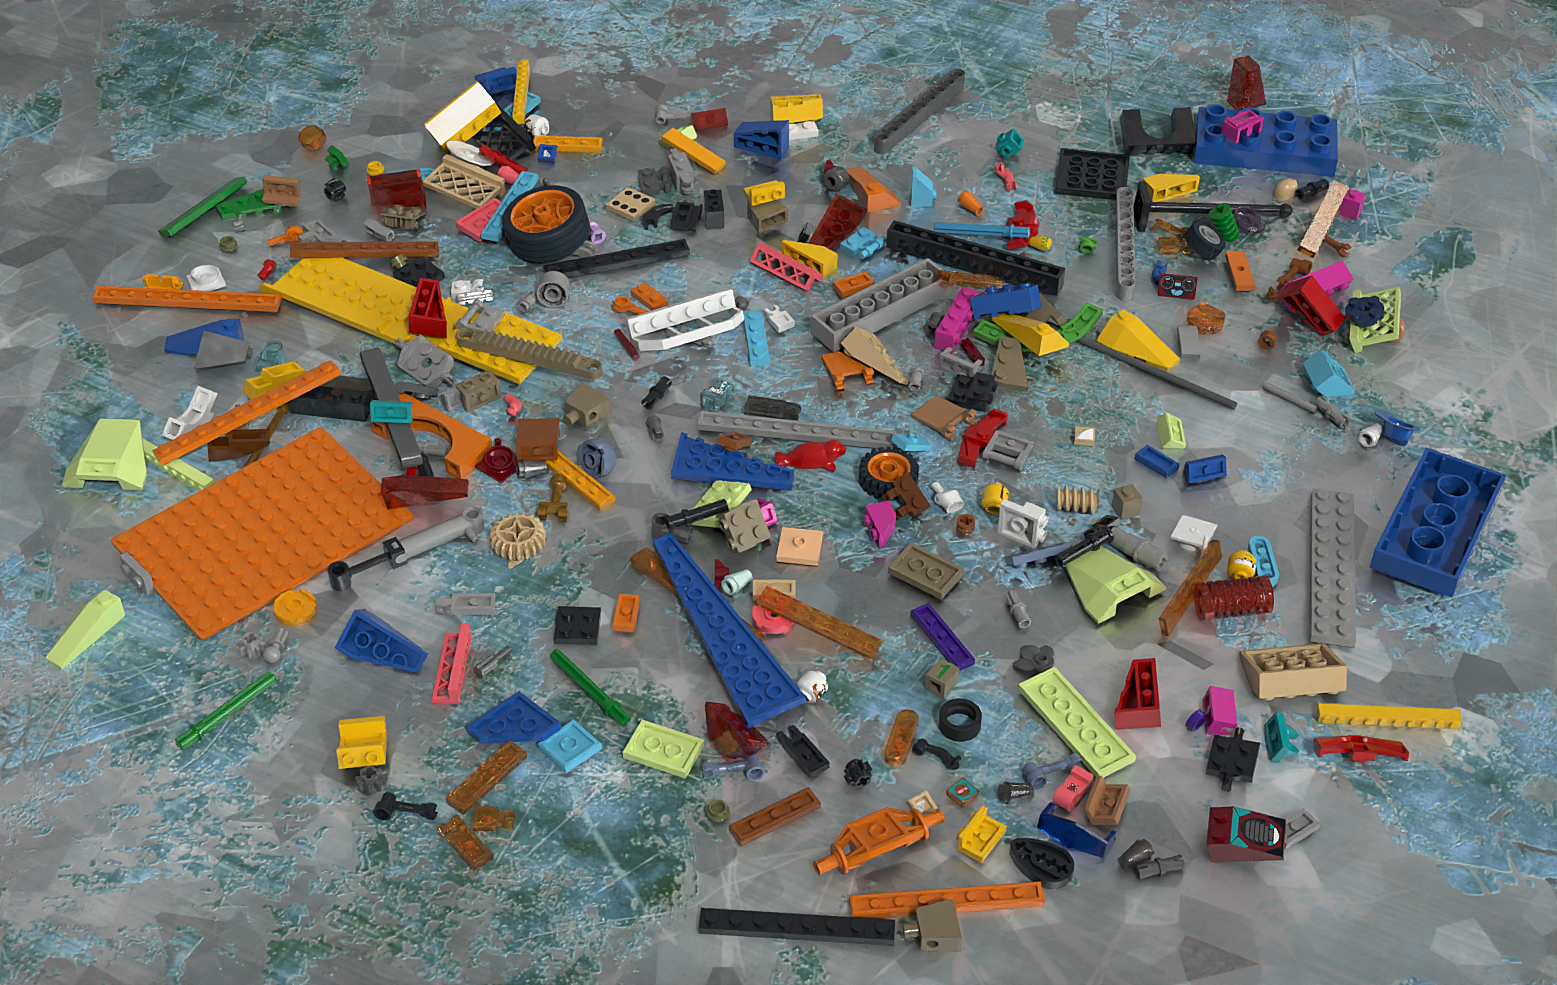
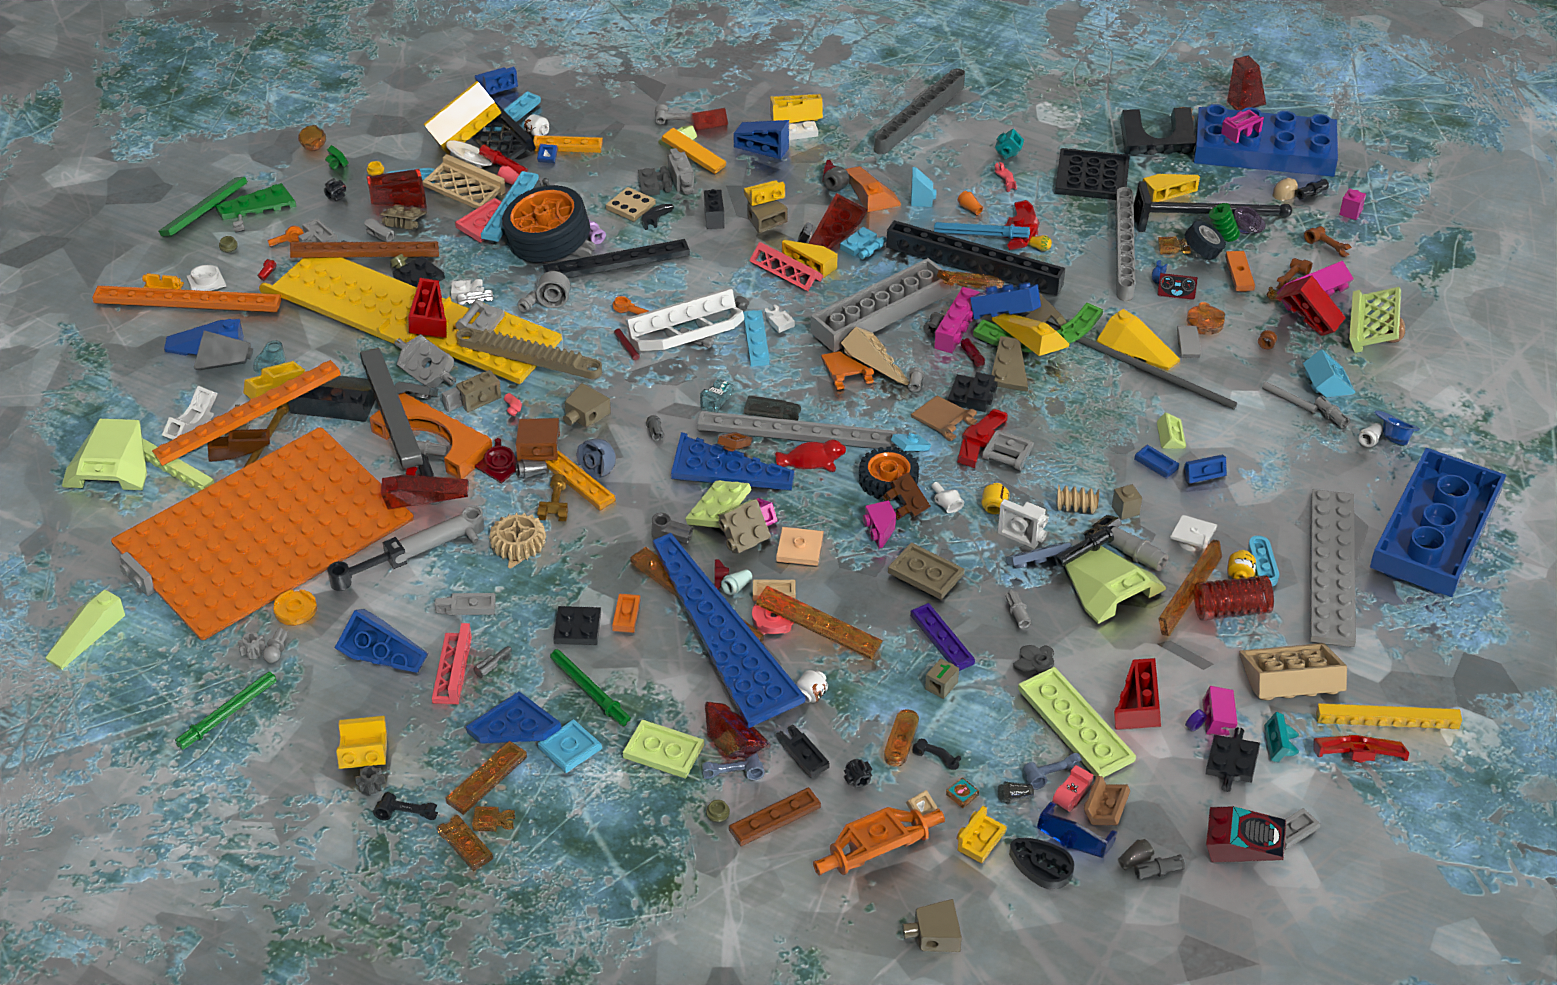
(281, 190): medium nougat bracket -> none
(391, 411): teal tile -> none
(521, 91): yellow piece -> none
(649, 297): orange plate -> none
(656, 392): black pin -> none
(686, 216): black plate -> none
(687, 517): black pin -> none
(797, 926): black plate -> none
(853, 284): orange plate -> none
(956, 365): light grey hinge -> none
(960, 706): black tyre -> none
(965, 899): orange tile -> none
(967, 519): dark orange bush -> none
(1084, 436): tan tile -> none
(1087, 245): bright green plate -> none
(1169, 227): clear orange piece -> none
(1323, 219): clear orange tile -> none
(1355, 309): dark blue plate -> none

